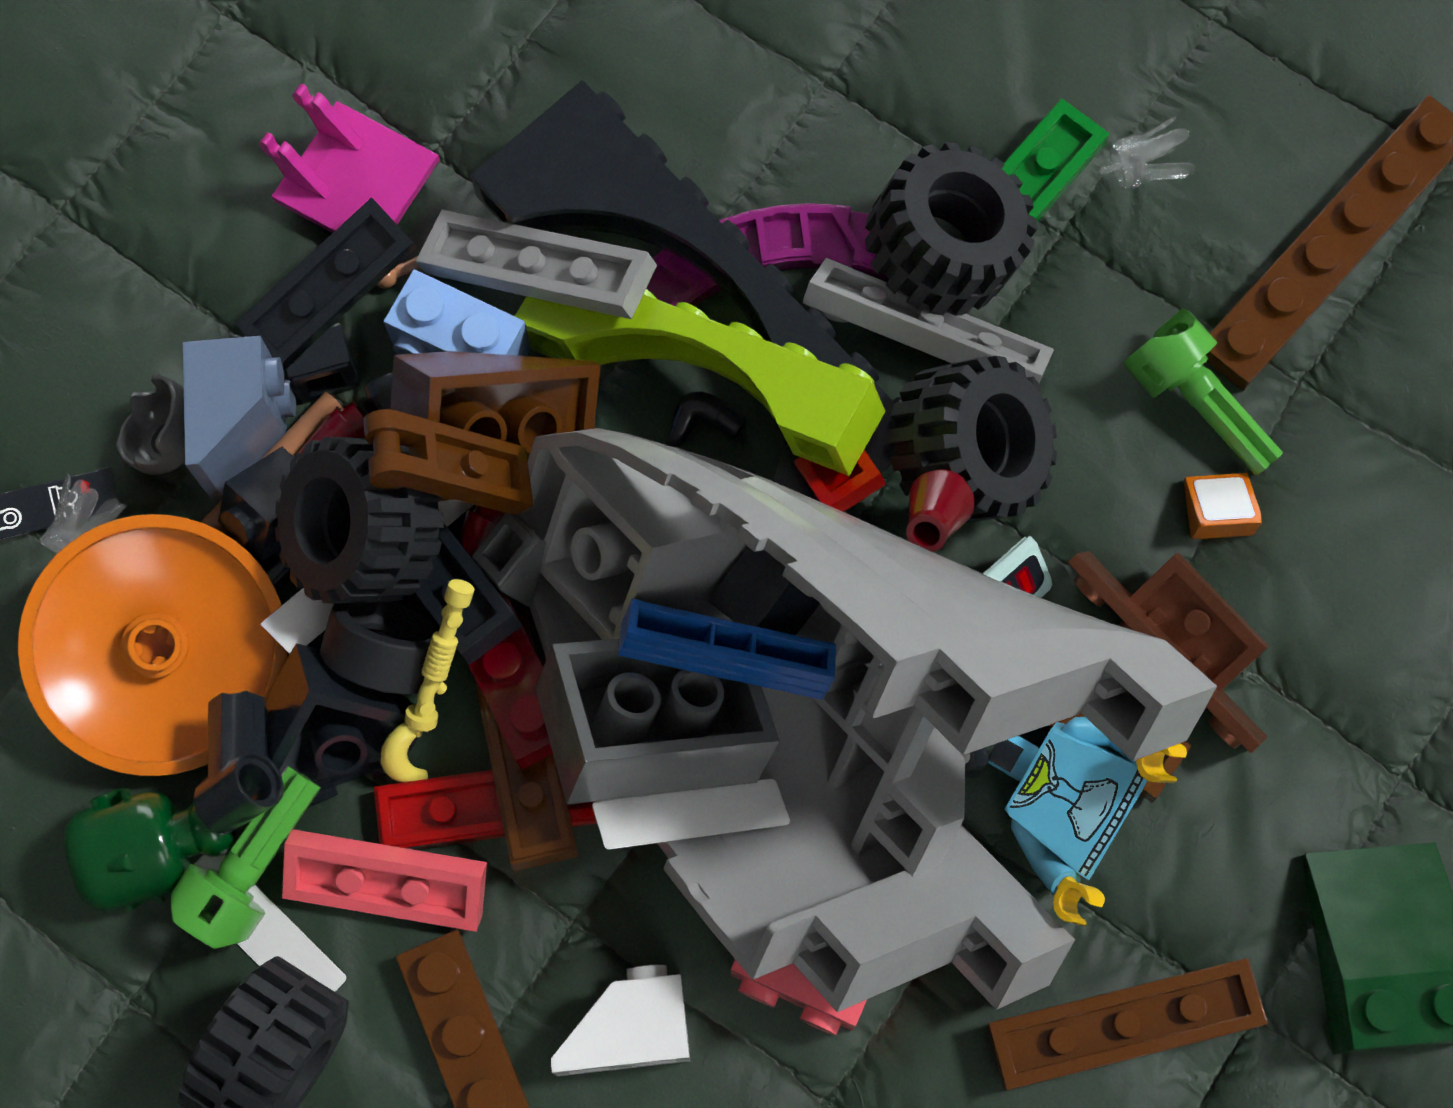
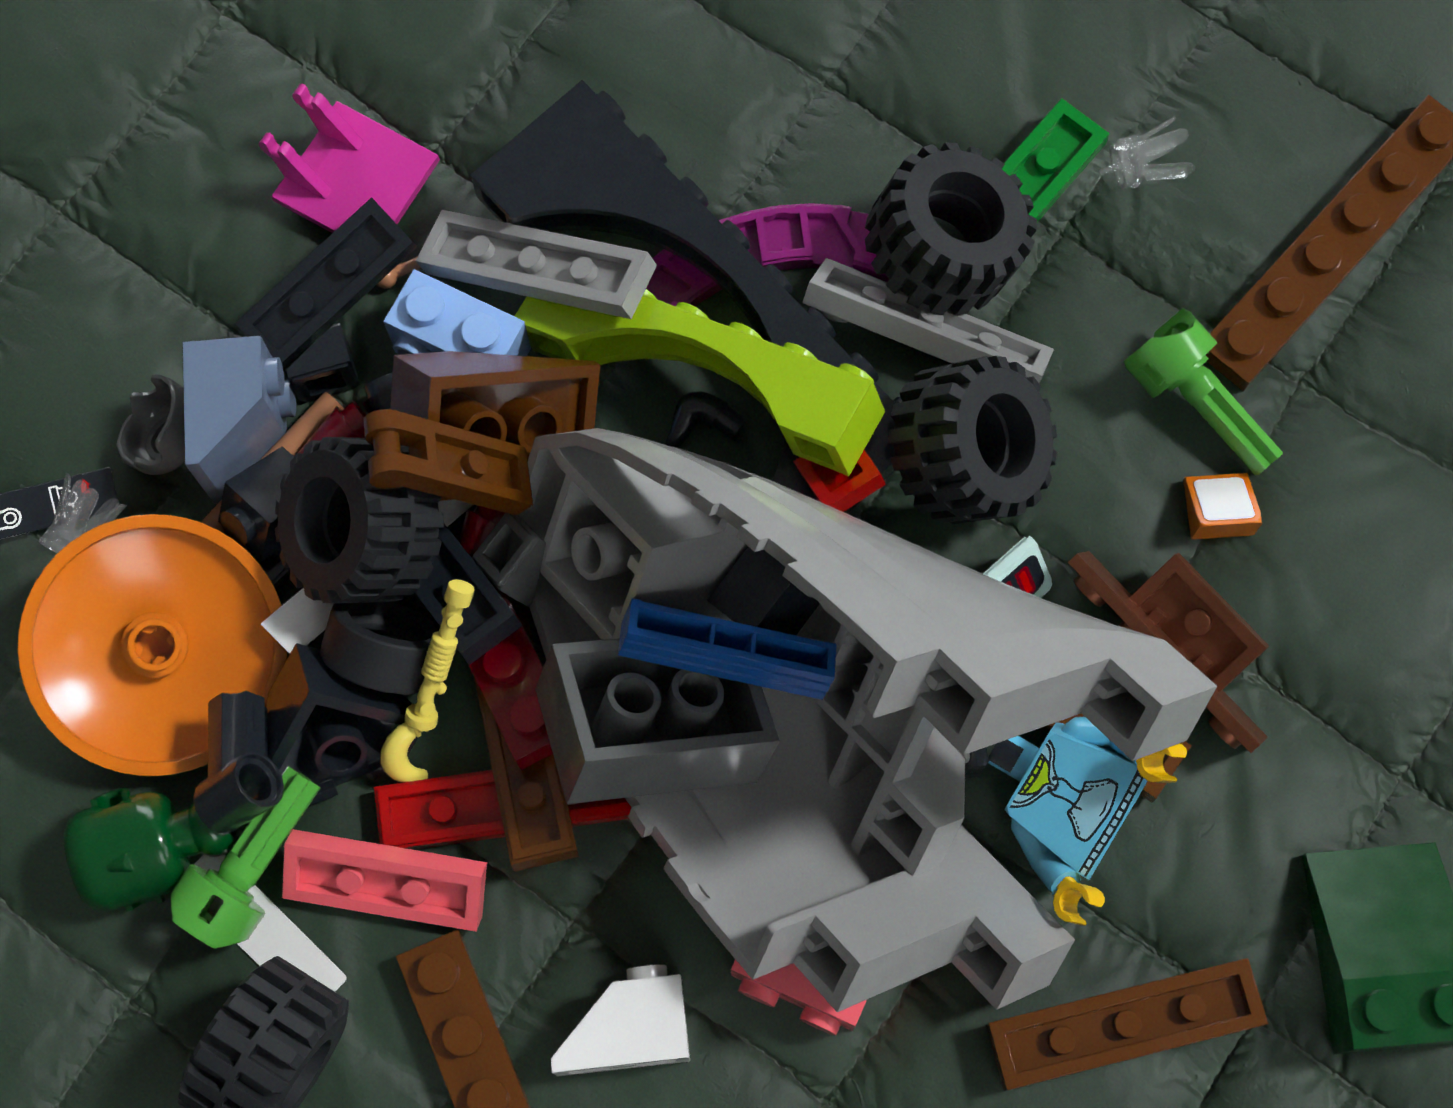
(689, 814): white sticker -> none
(937, 508): dark red cone -> none

